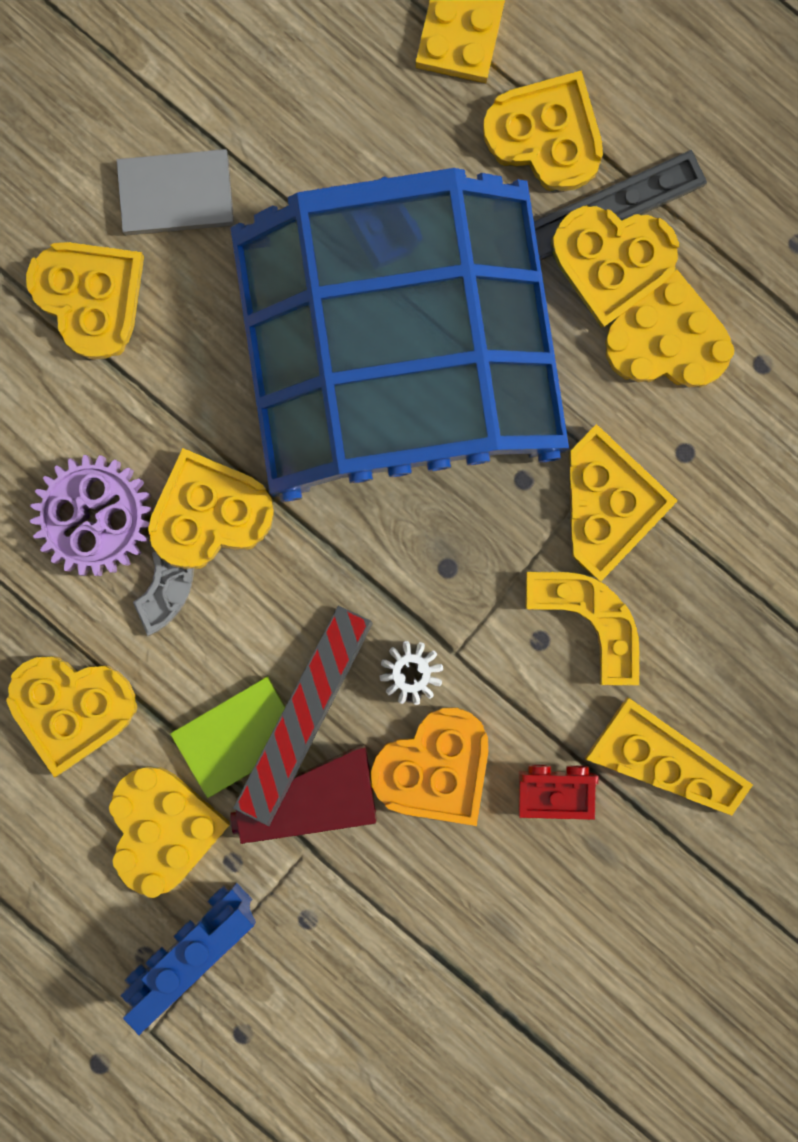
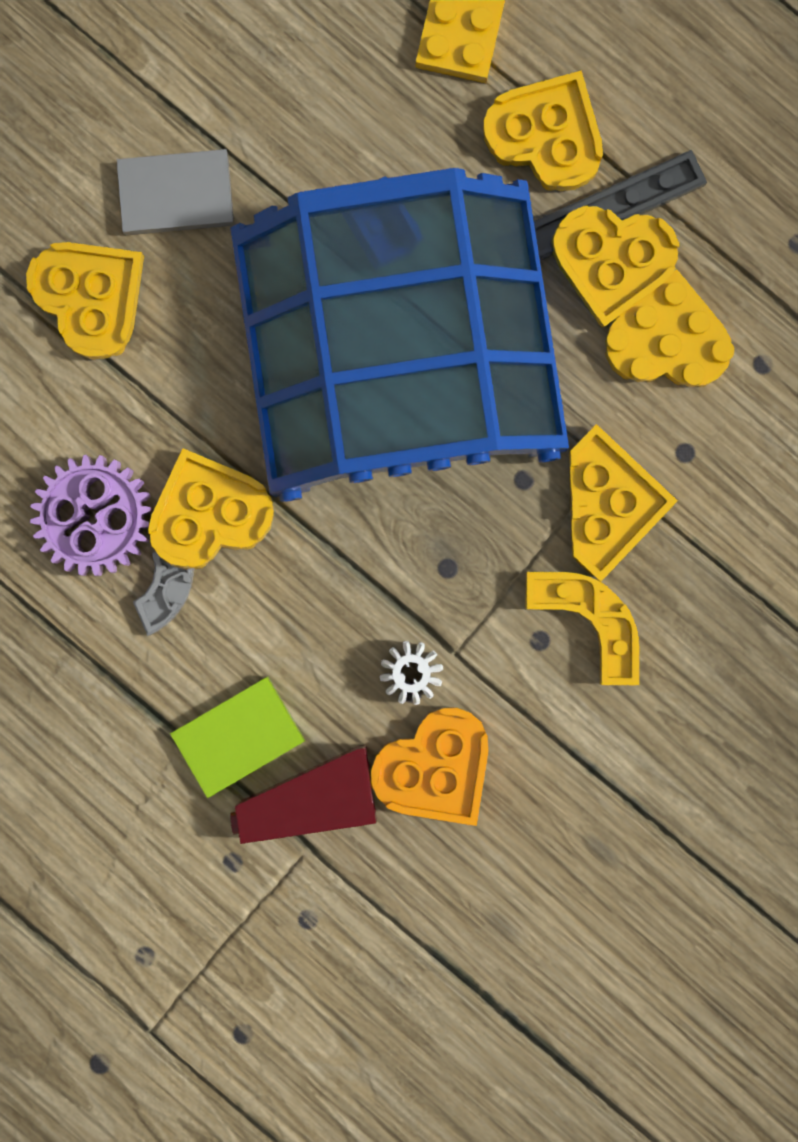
(69, 710): yellow plate -> none
(163, 830): yellow plate -> none
(196, 950): blue bracket -> none
(303, 716): tile -> none
(557, 793): red bracket -> none
(659, 755): yellow wing -> none

